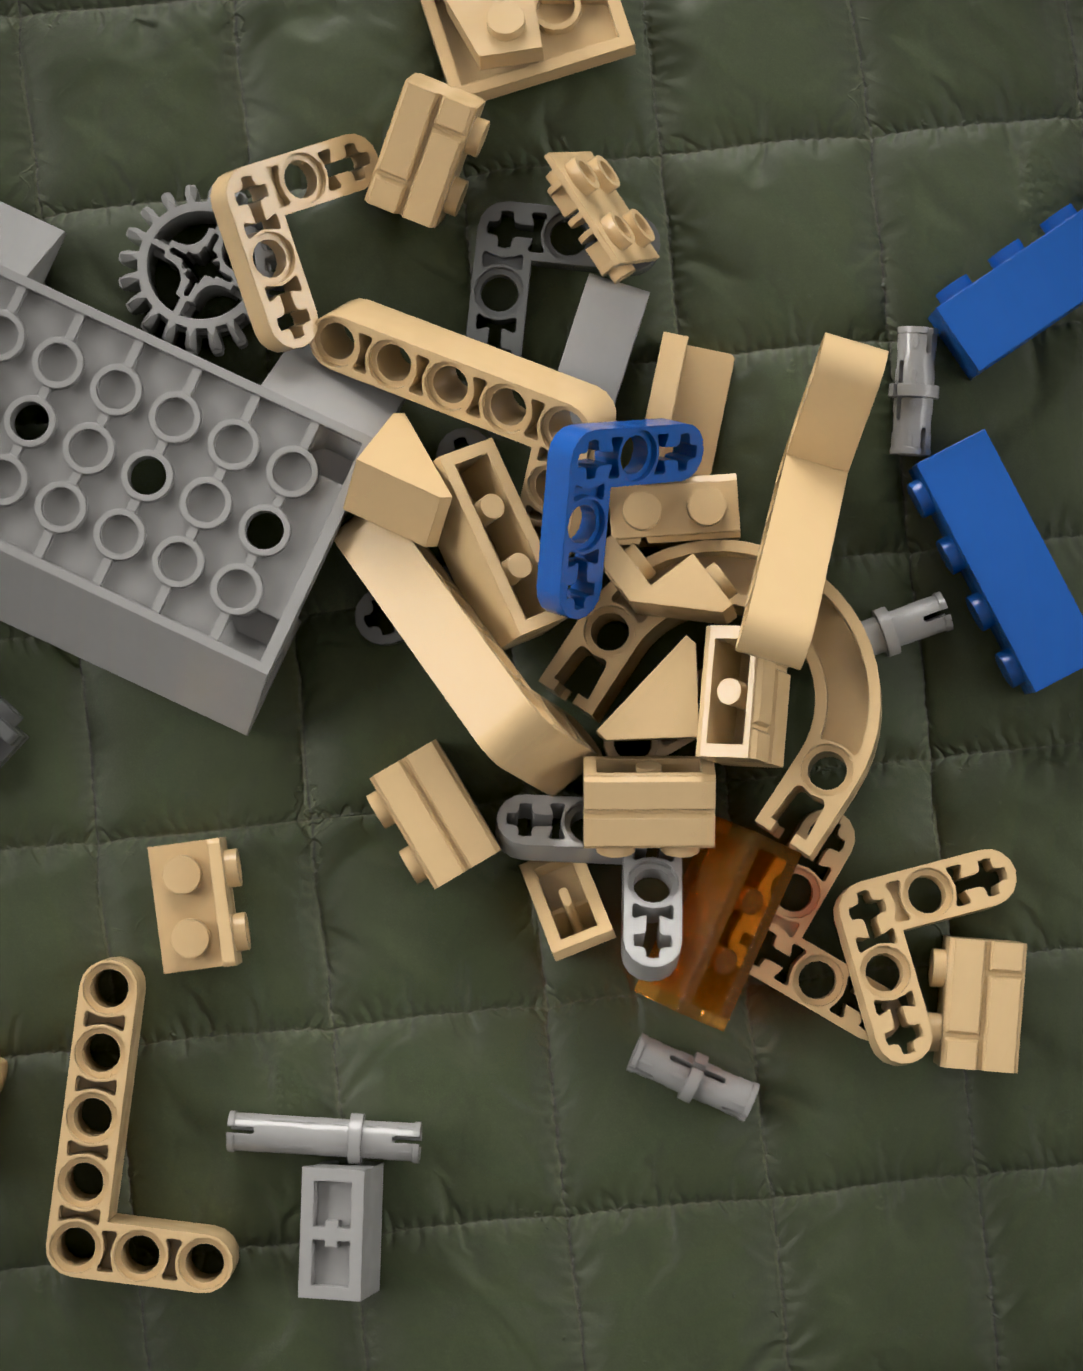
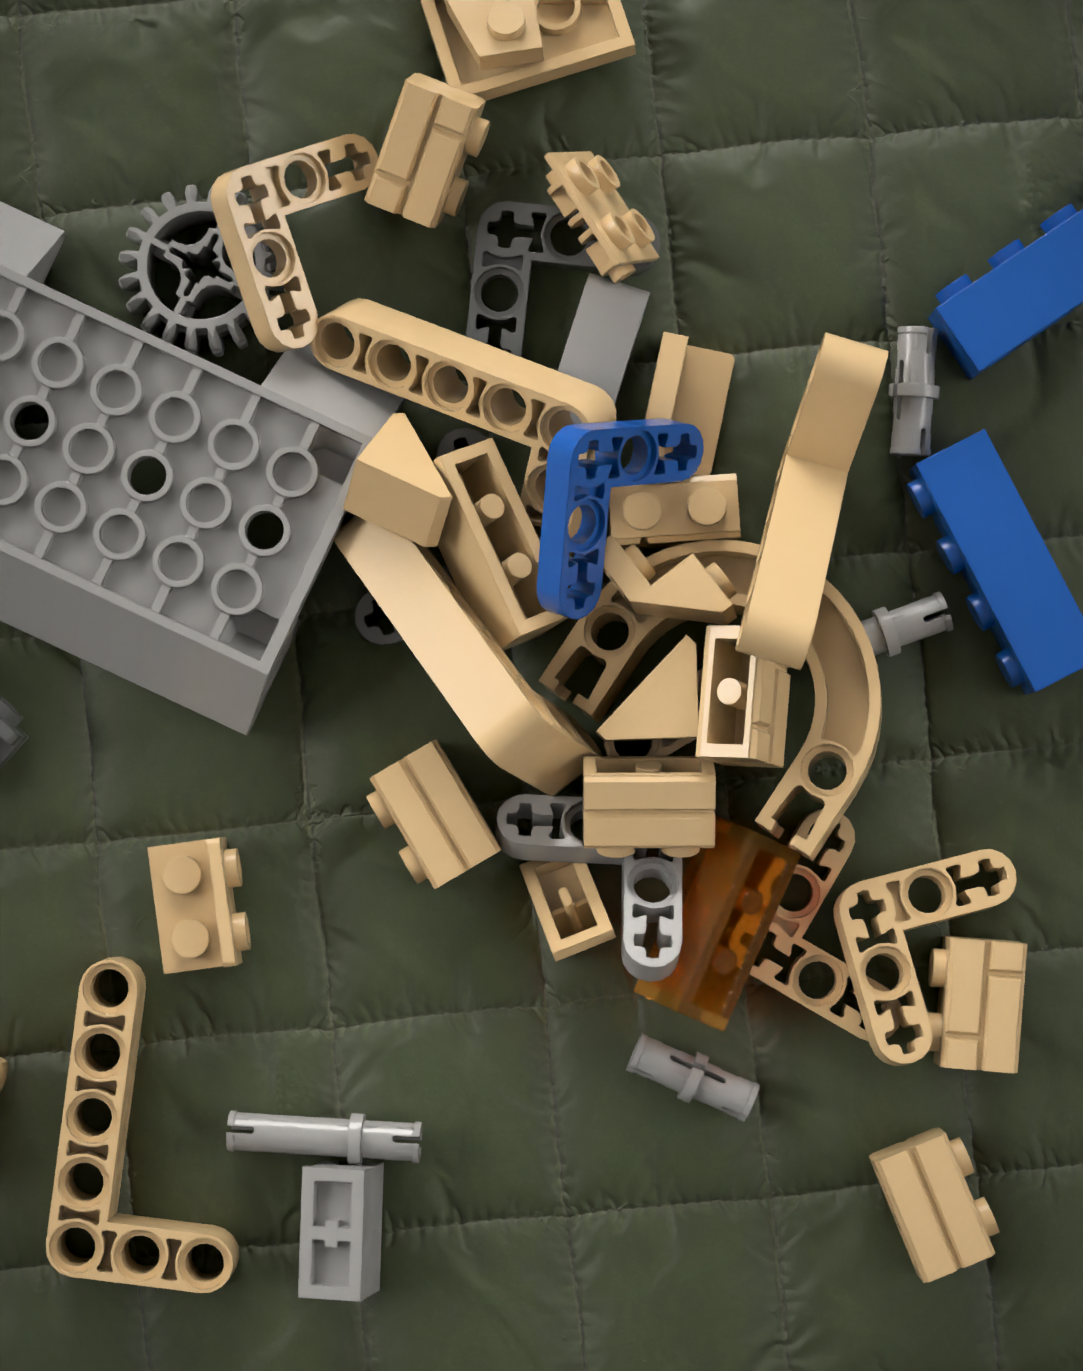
(934, 1204): none -> tan brick

